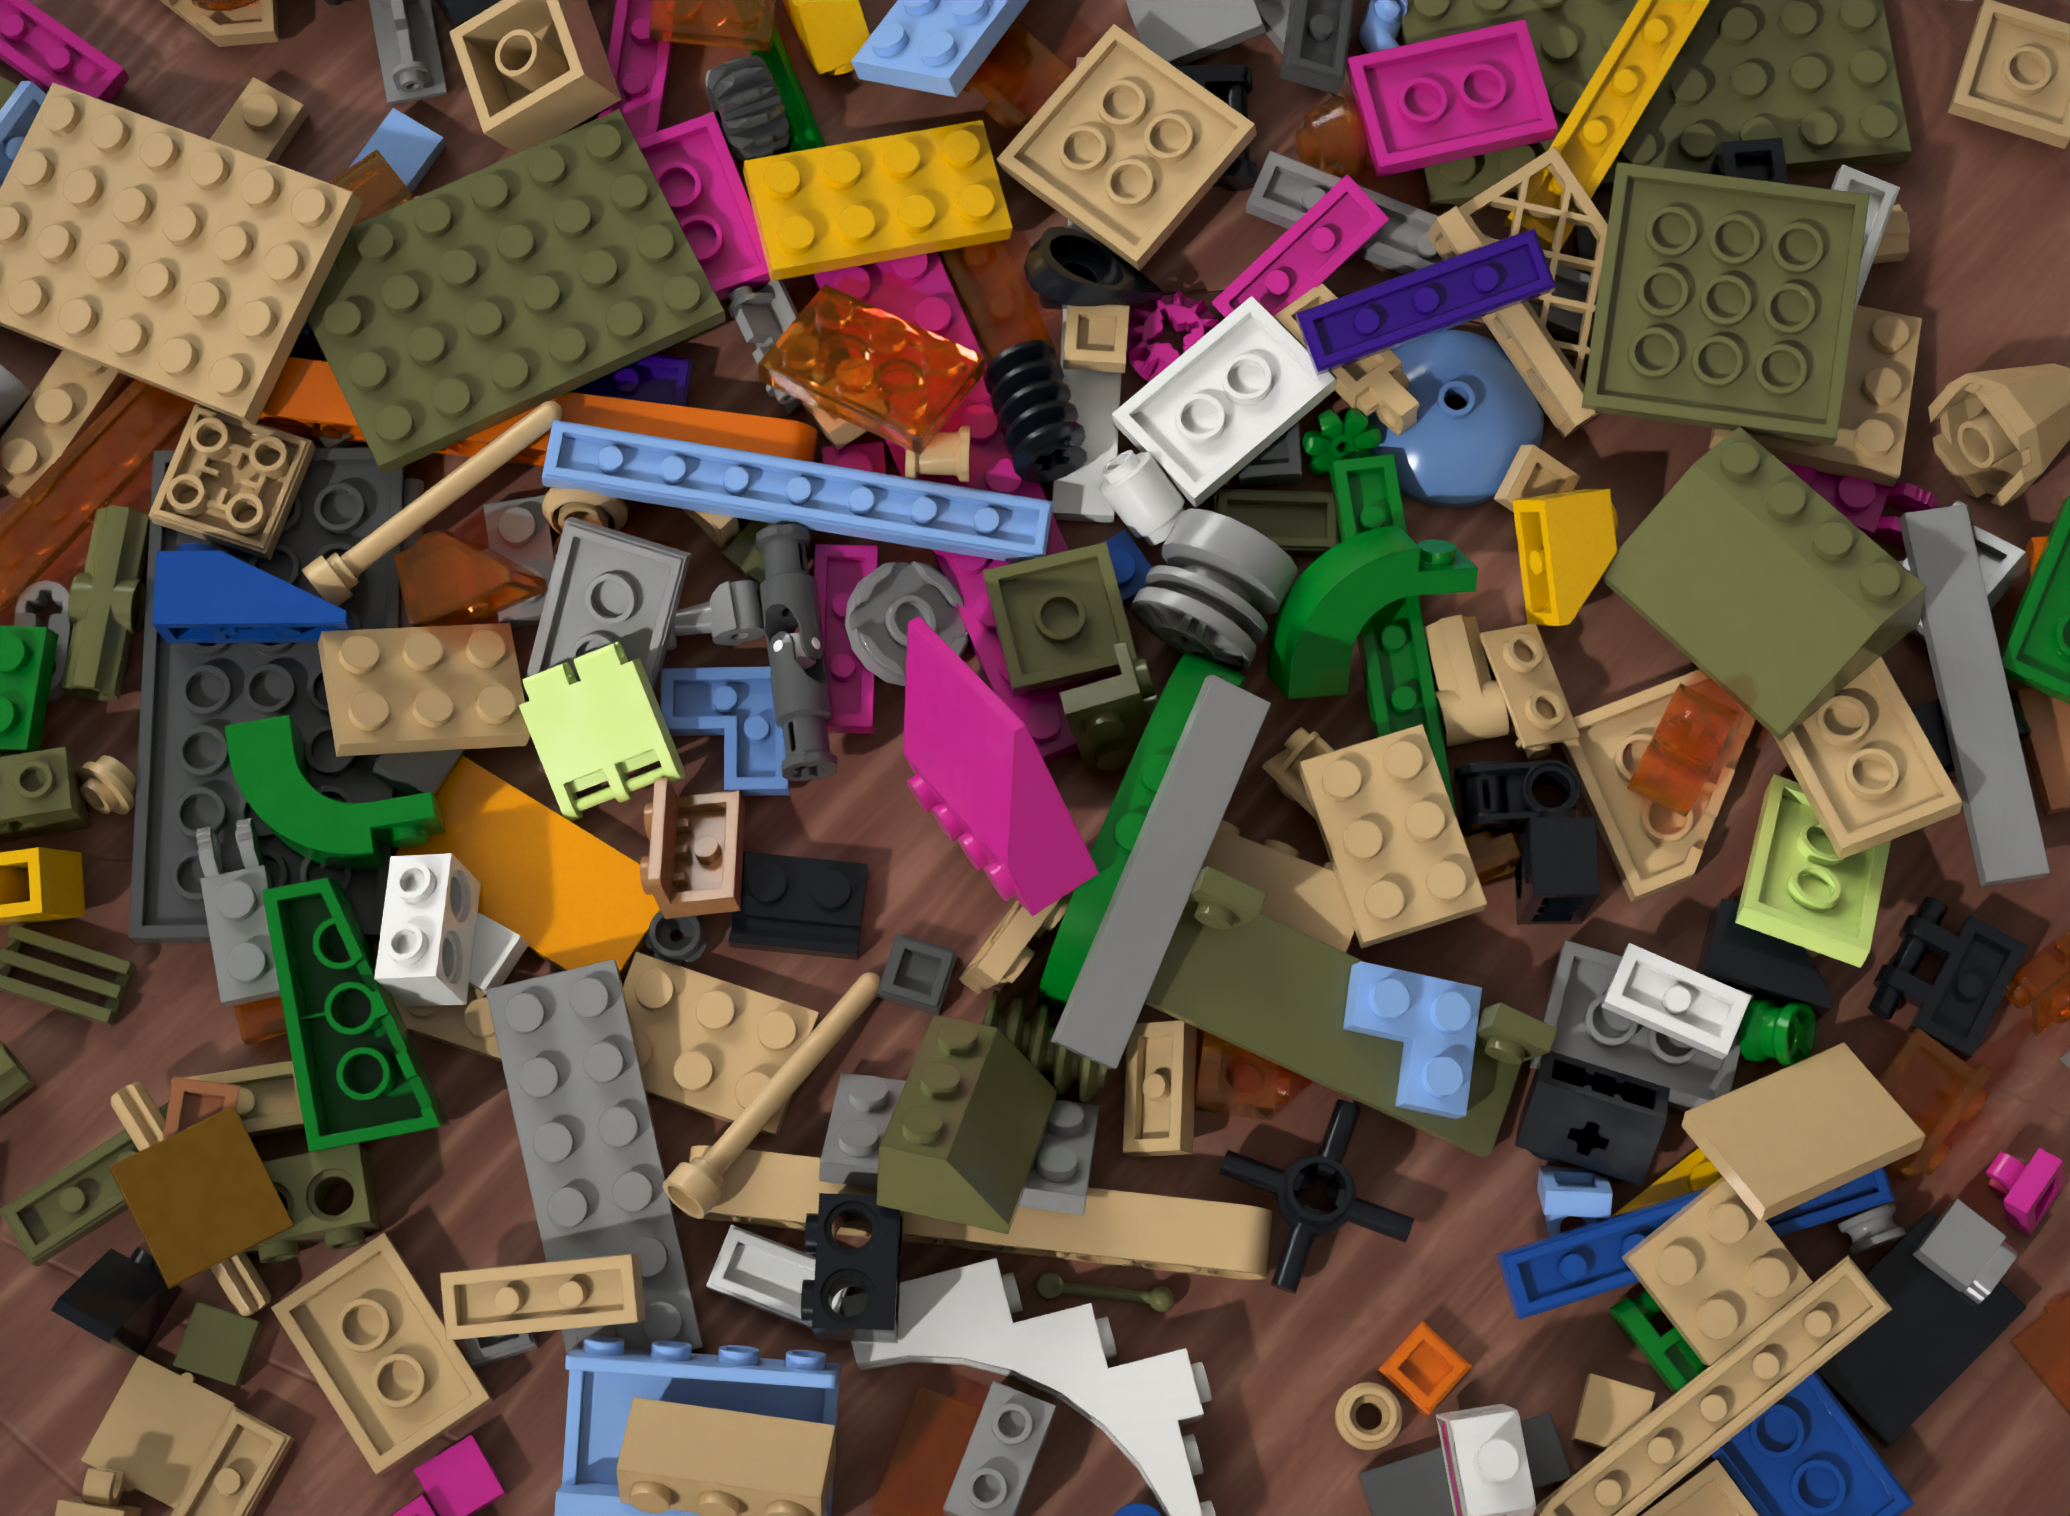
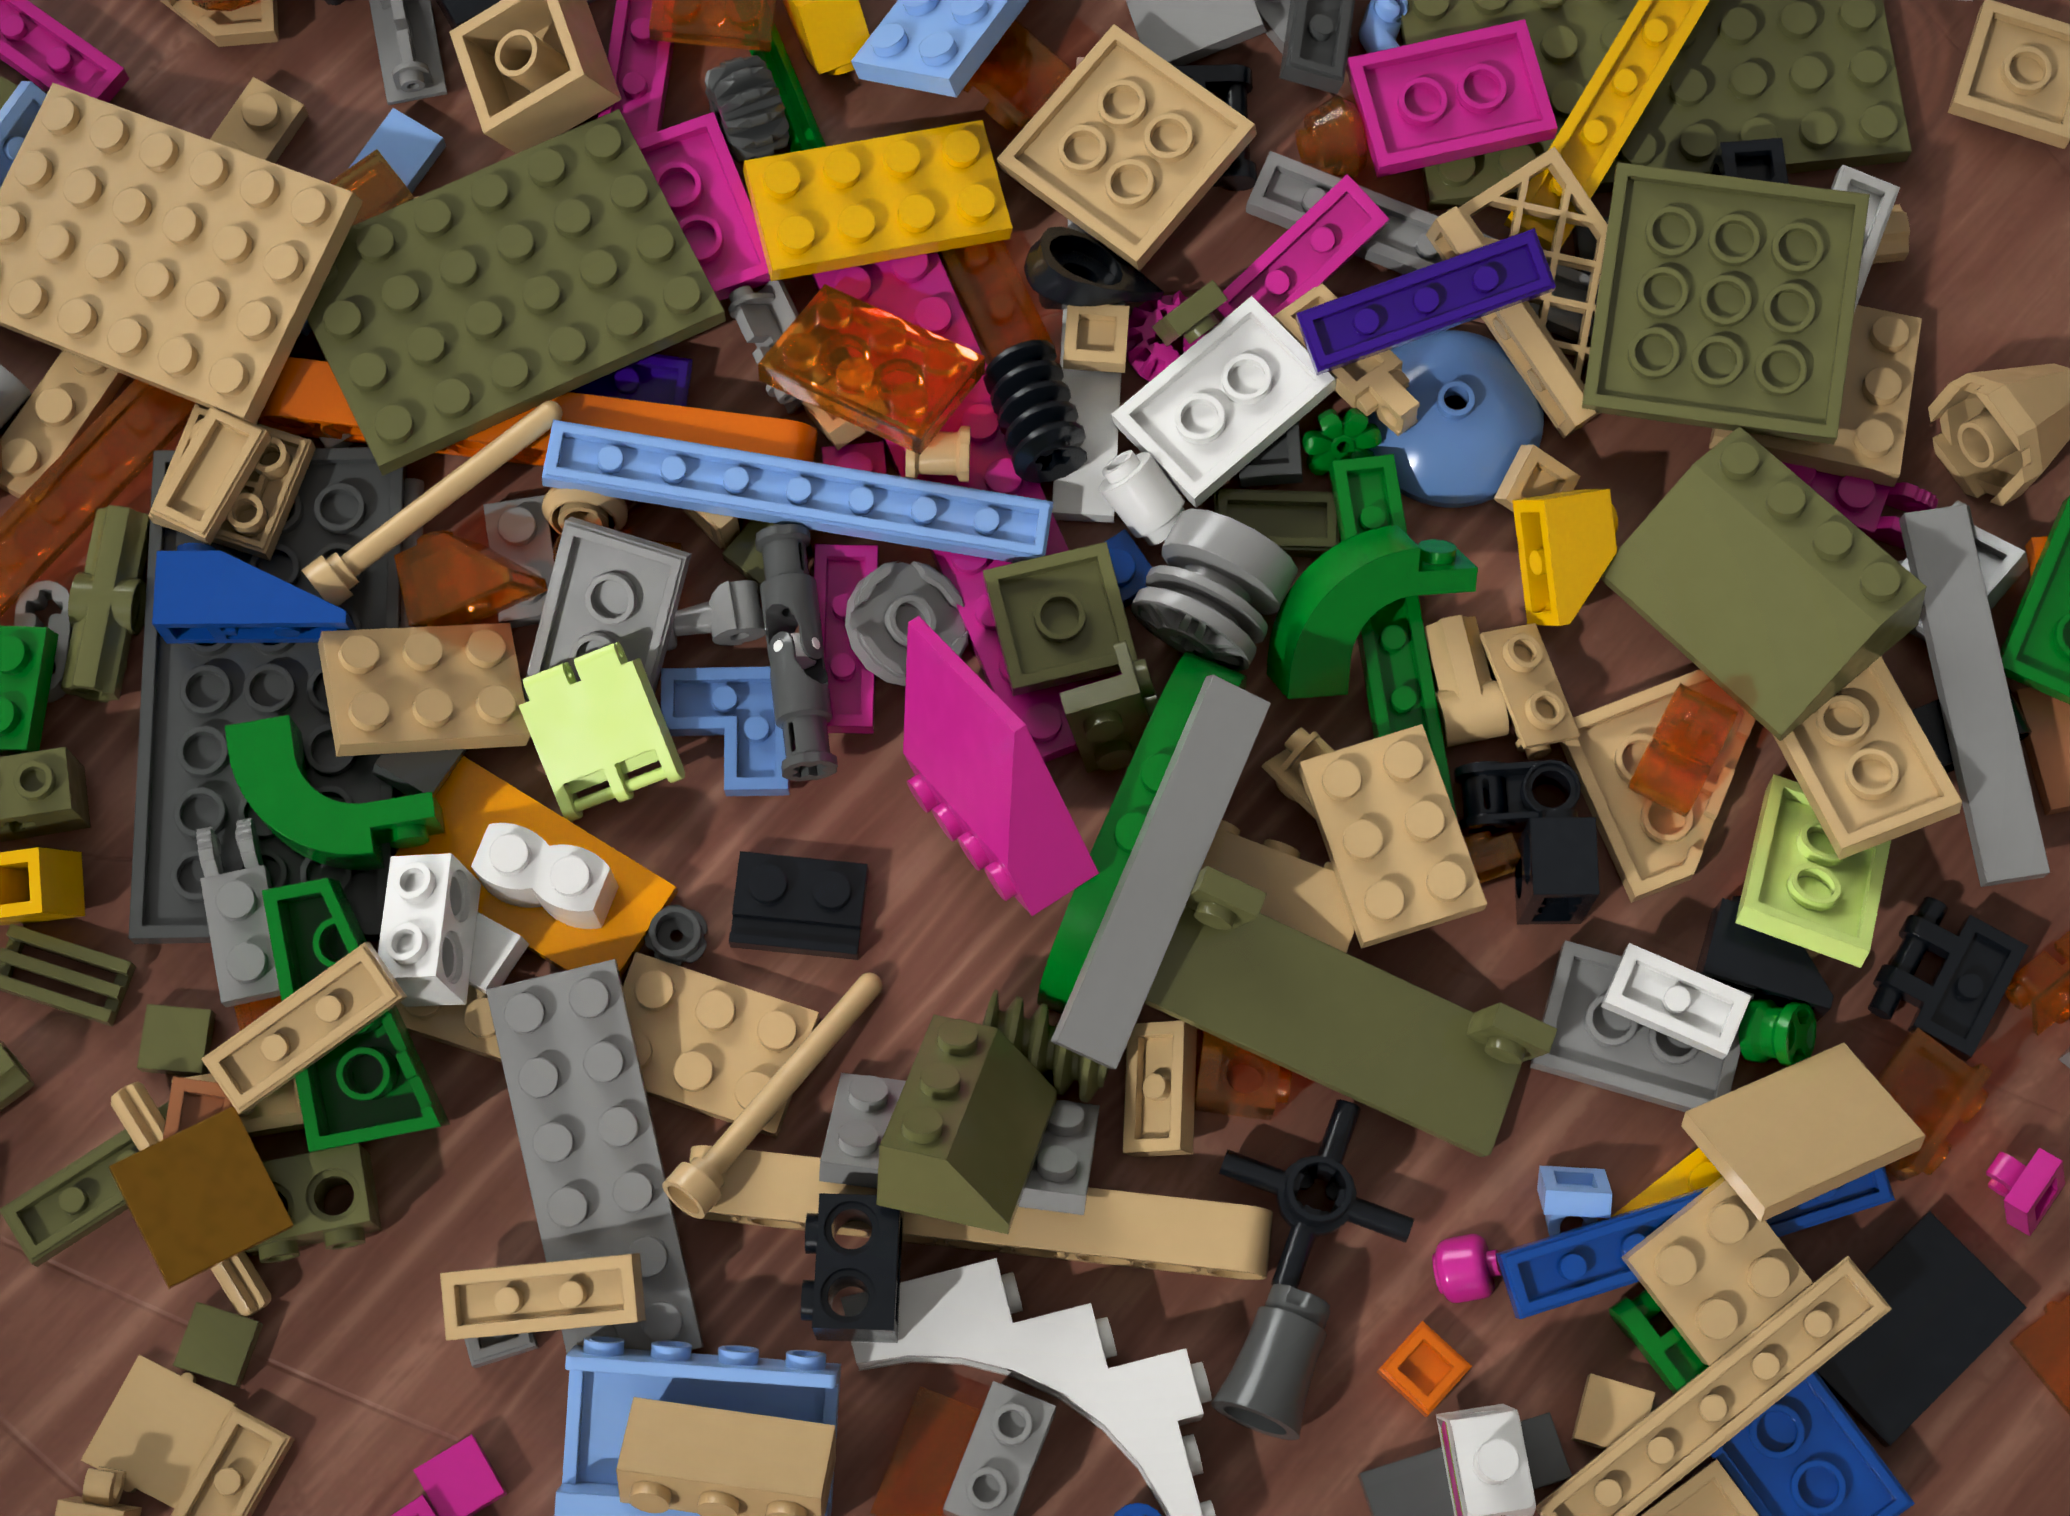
(108, 785): tan plate -> none
(119, 1300): black slope -> none
(175, 1040): none -> olive tile
(210, 475): none -> tan tile
(304, 1027): none -> tan tile
(381, 1354): tan plate -> none
(529, 873): none -> white brick
(694, 851): medium nougat bracket -> none
(765, 1274): white tile -> none
(917, 974): dark grey tile -> none
(1005, 950): tan plate -> none
(1051, 1287): olive hinge -> none
(1192, 316): none -> olive plate
(1276, 1364): none -> dark grey plant
(1383, 1401): tan plate -> none
(1434, 1023): light blue plate -> none
(1465, 1268): none -> dark pink piece
(1573, 1093): black brick -> none
(1872, 1229): light grey bush -> none
(1966, 1251): light grey piece -> none

